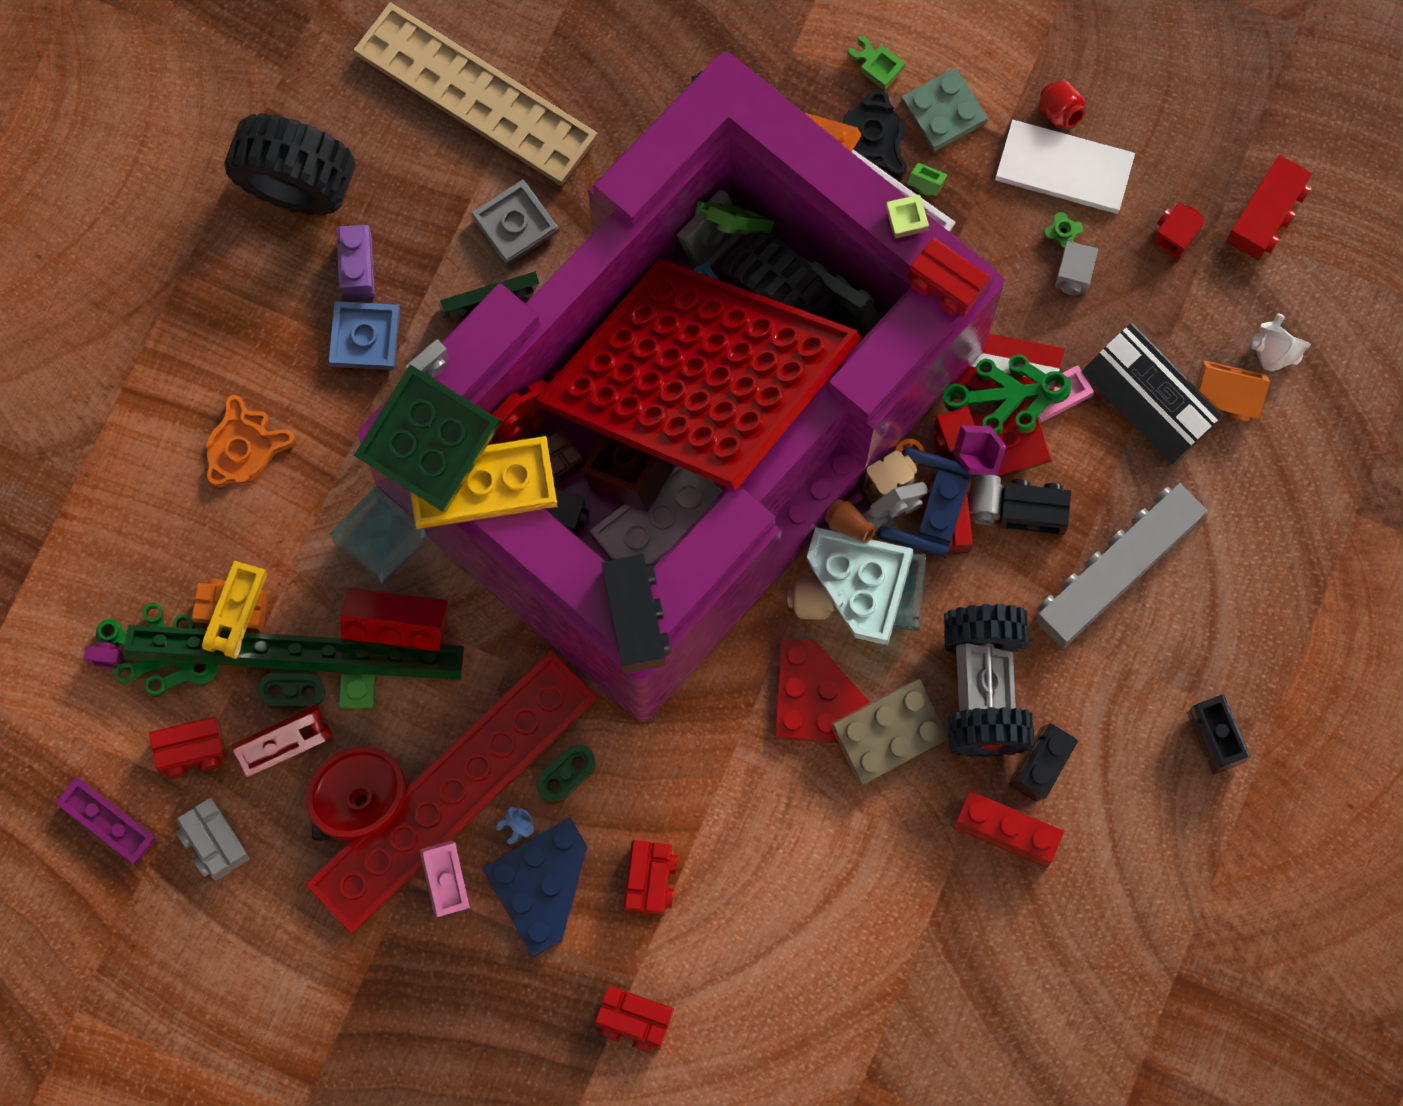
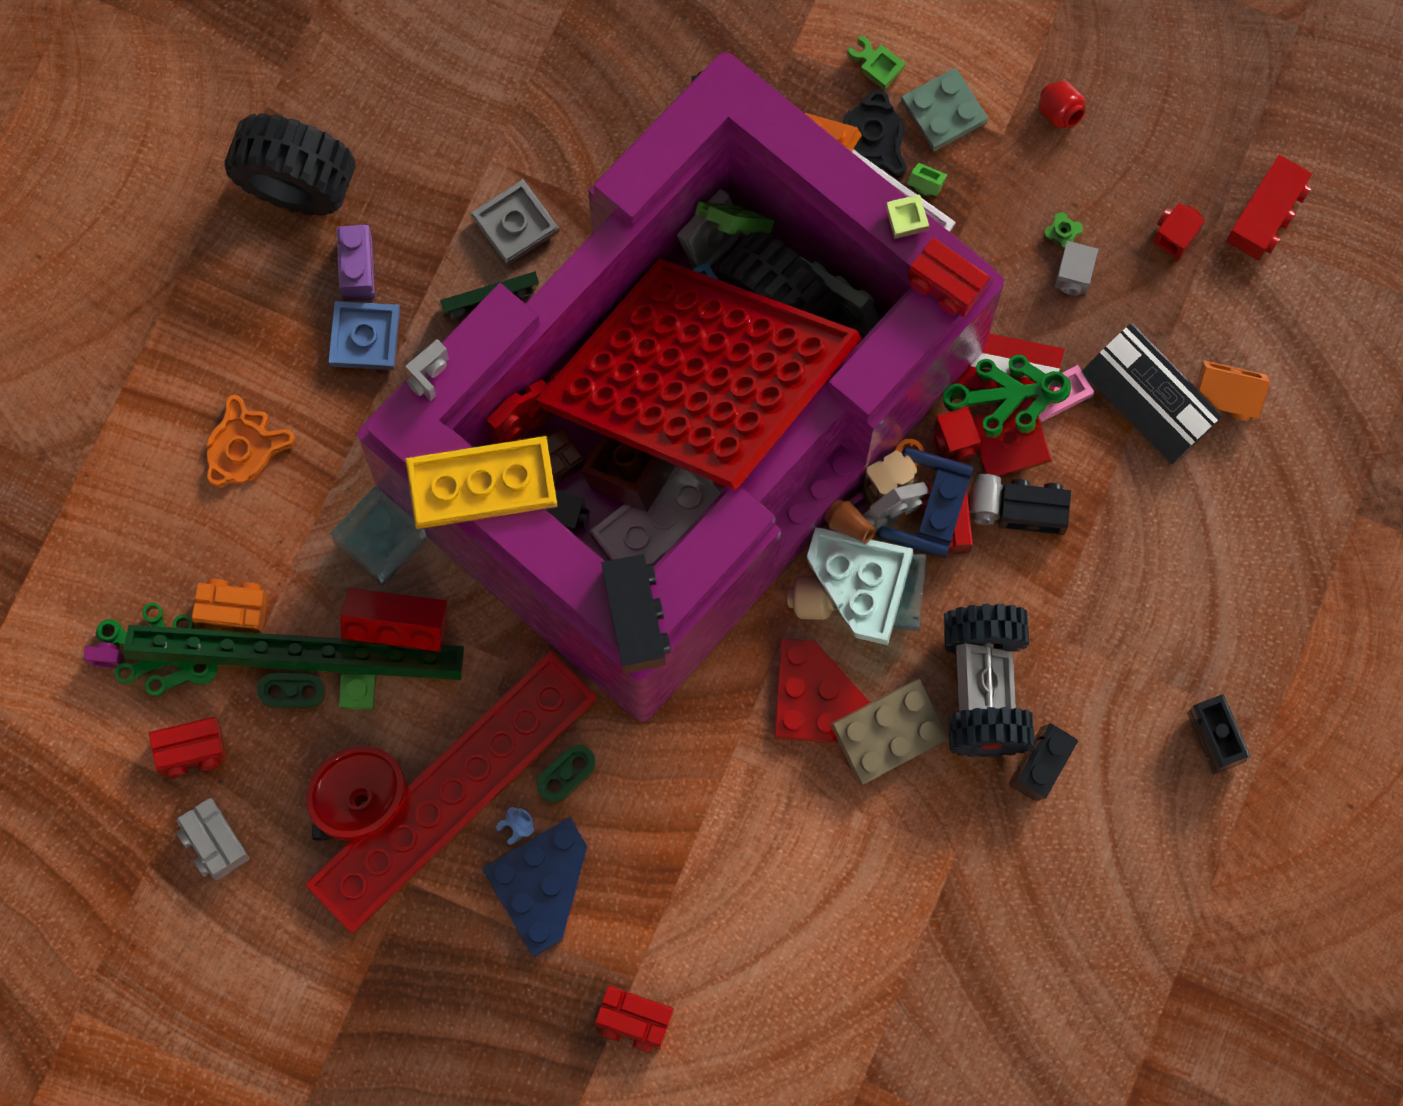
(106, 821): magenta plate -> none
(234, 608): yellow plate -> none
(281, 741): plate -> none
(427, 438): dark green plate -> none
(444, 878): bright pink plate -> none
(476, 94): tan plate -> none
(649, 877): red brick -> none
(979, 450): magenta panel -> none
(1008, 829): red brick -> none
(1065, 166): white tile -> none
(1121, 565): light grey brick -> none
(1276, 346): white helmet -> none

